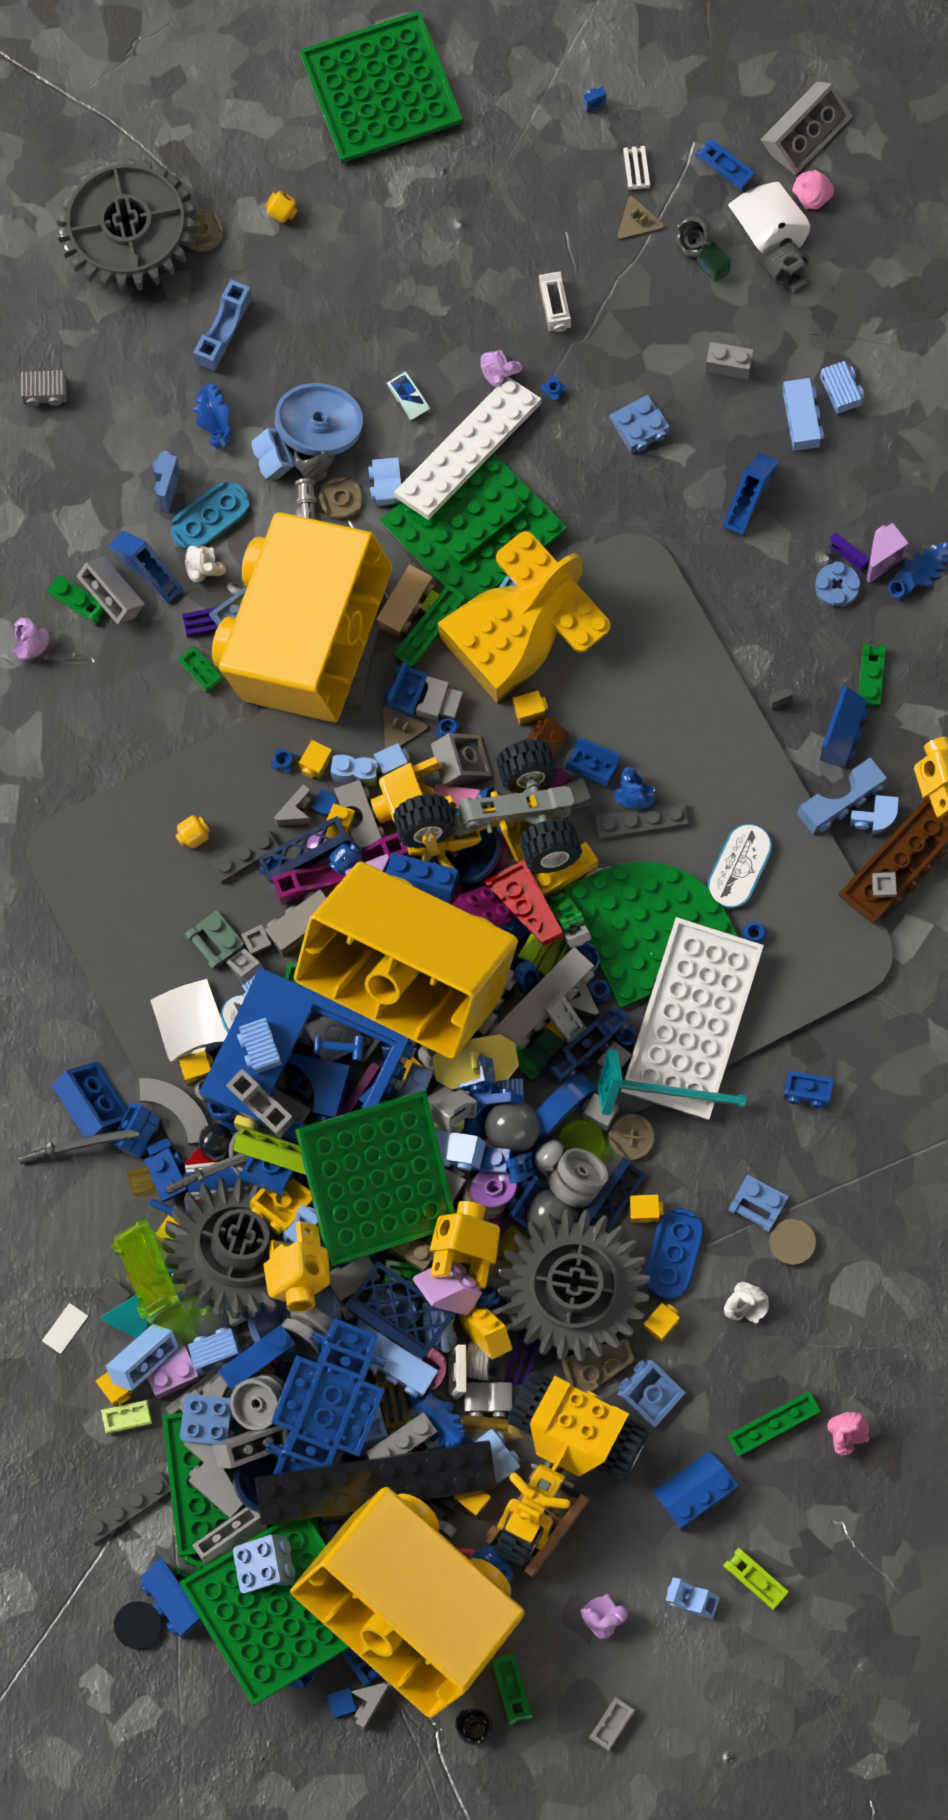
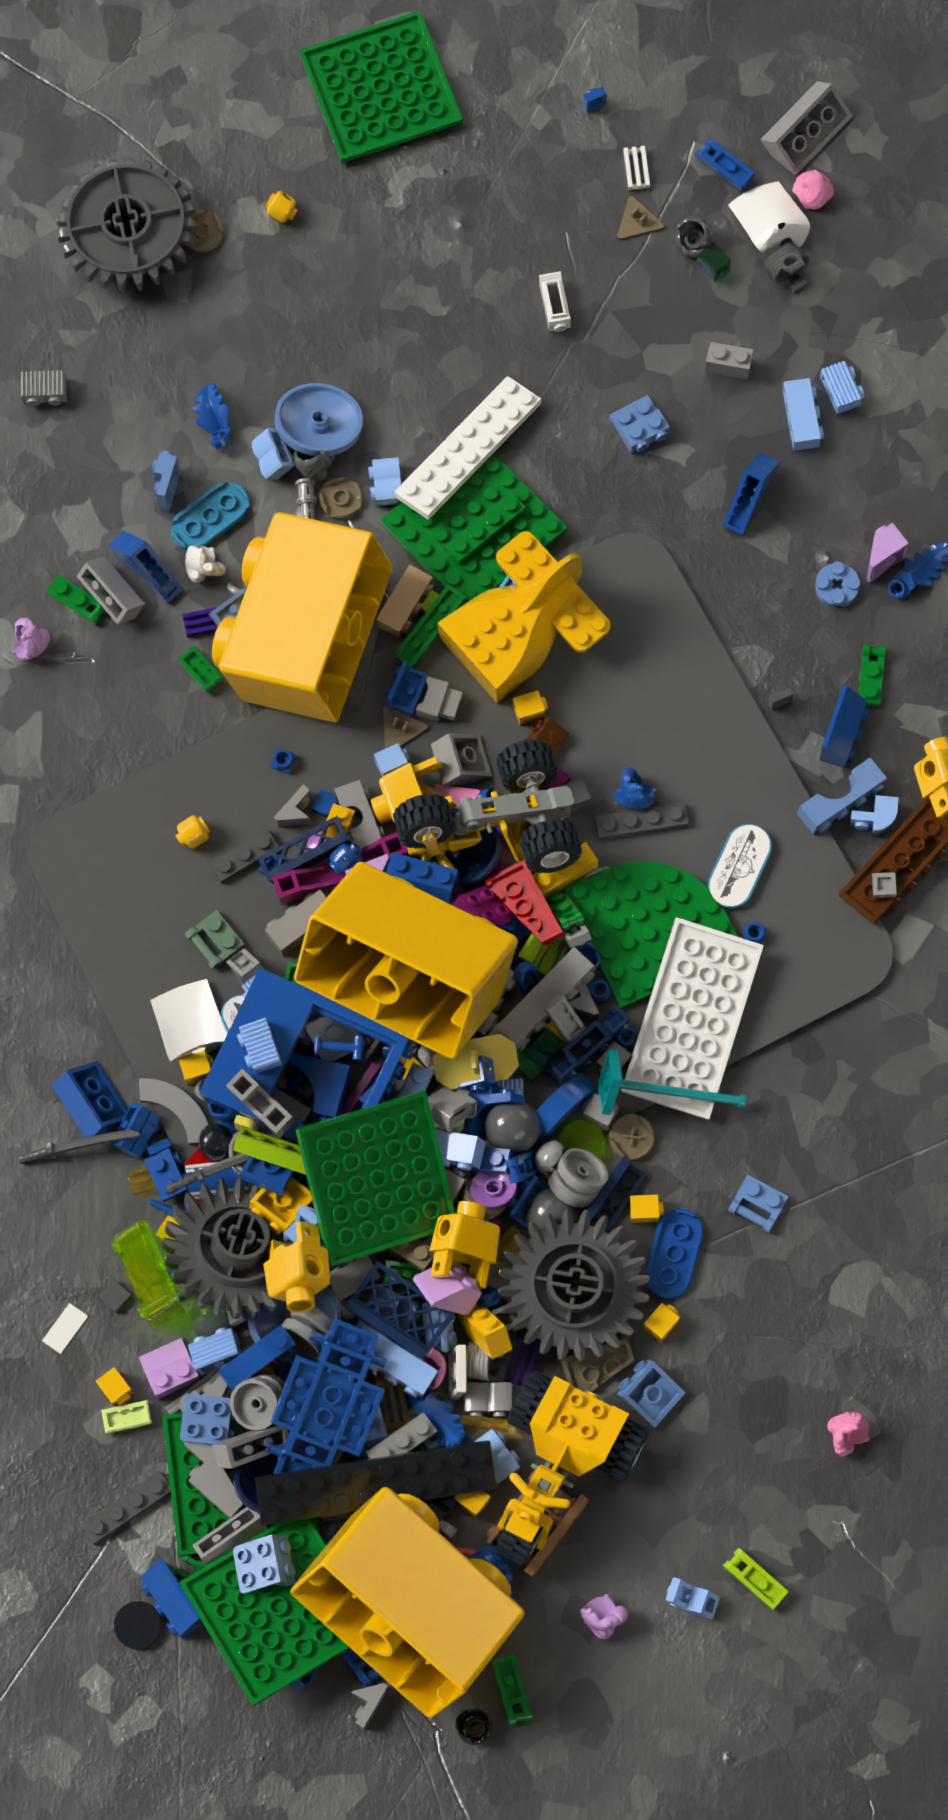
(126, 1318): teal piece -> none
(142, 1357): light blue brick -> none
(231, 310): medium blue arch -> none
(256, 940): light grey plate -> none
(315, 760): yellow brick -> none
(341, 1702): blue tile -> none
(347, 770): light blue brick -> none
(408, 395): slope -> none
(445, 723): blue plate -> none
(496, 368): lavender hair -> none
(553, 394): blue plate -> none
(593, 761): blue bracket -> none
(612, 1724): light grey plate -> none
(695, 1490): blue slope -> none
(747, 1302): white hair -> none
(773, 1424): green plate -> none
(792, 1242): dark tan tile -> none
(808, 1089): blue bracket -> none
(848, 552): dark purple tile -> none

